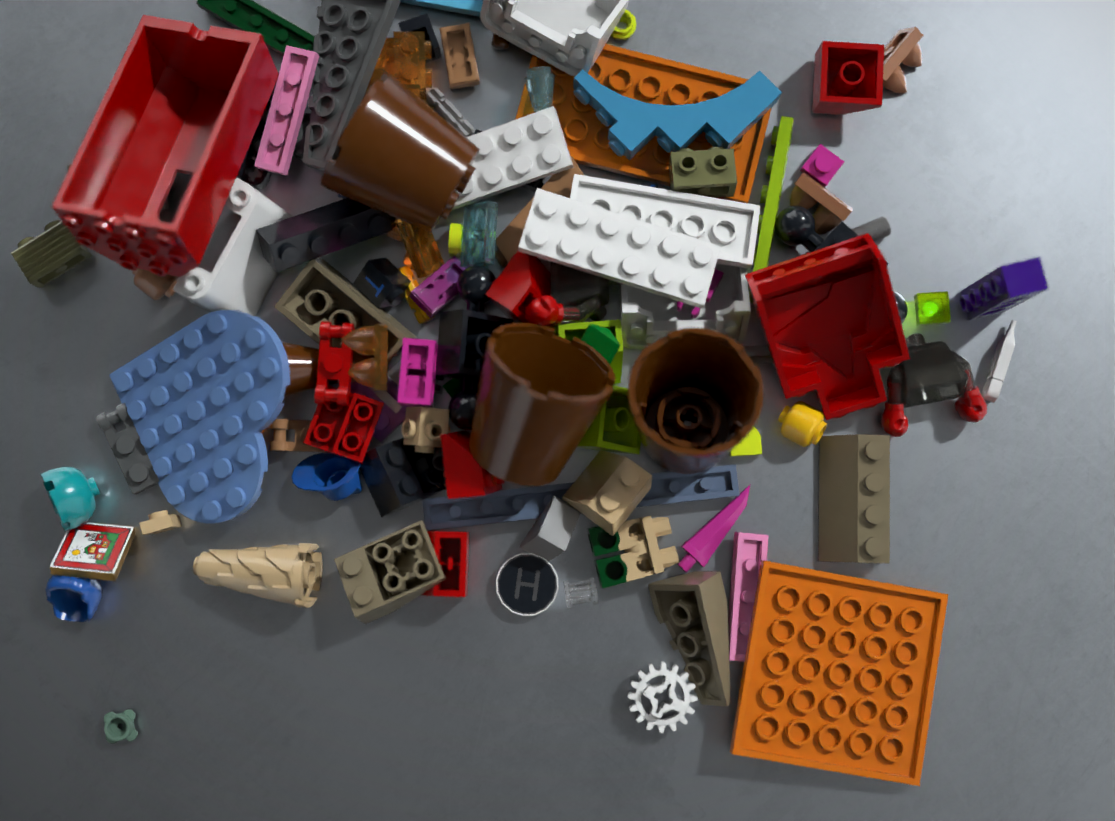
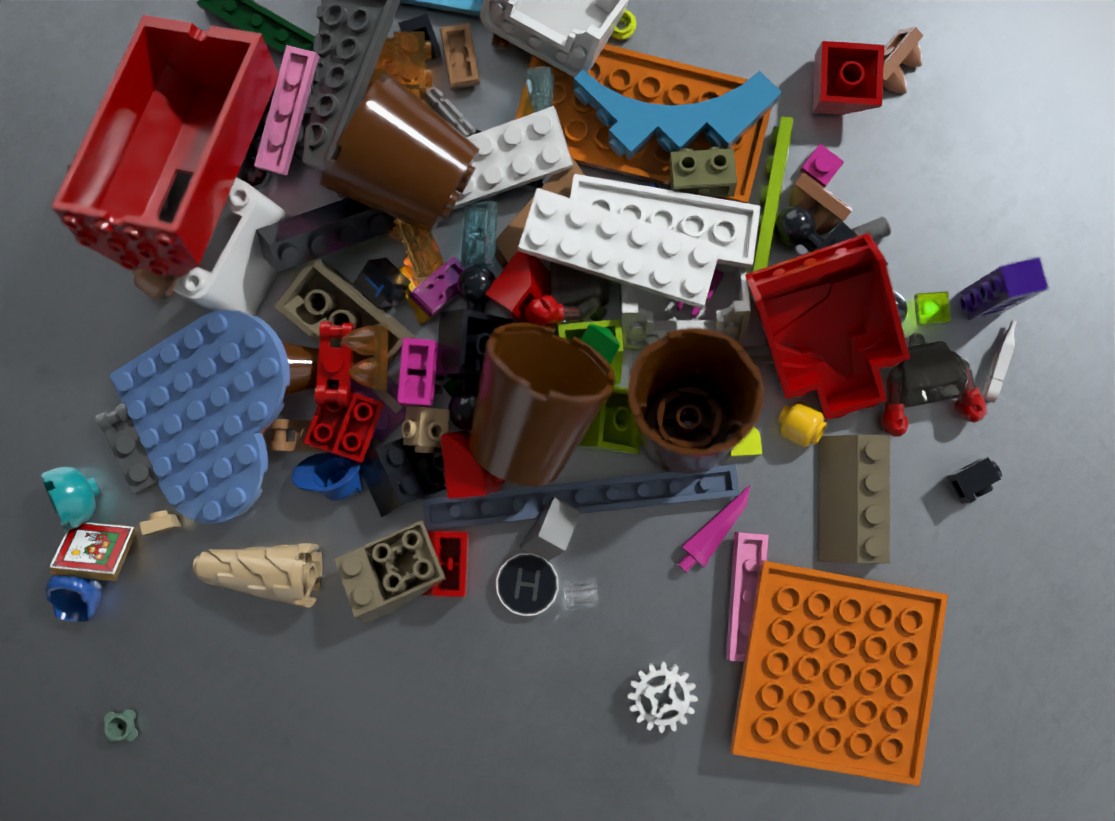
(49, 254): olive brick -> none
(455, 240): neon yellow tile -> none
(609, 490): tan slope -> none
(640, 549): tan hips -> none
(697, 620): dark tan wedge -> none
(974, 479): none -> black brick

